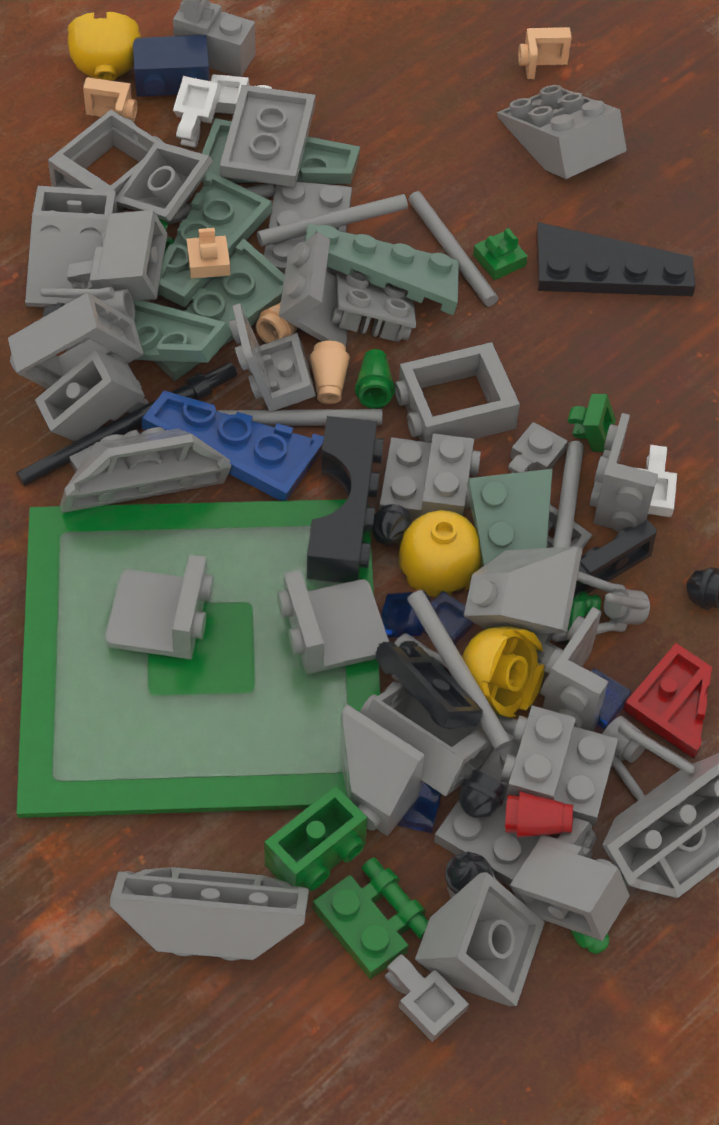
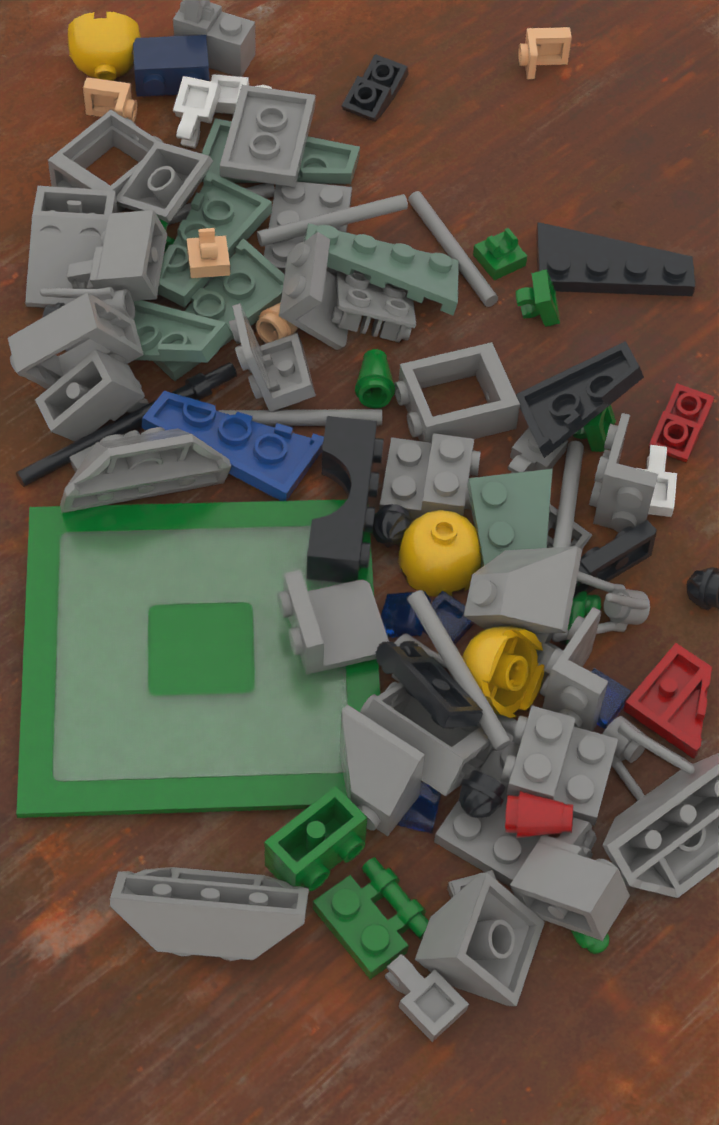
(161, 610): light grey bracket -> none
(329, 370): light nougat cone -> none
(376, 89): none -> black slope
(464, 869): black plate -> none
(539, 299): none -> green tile
(565, 130): light grey slope -> none
(577, 395): none -> black wing
(682, 422): none -> red slope

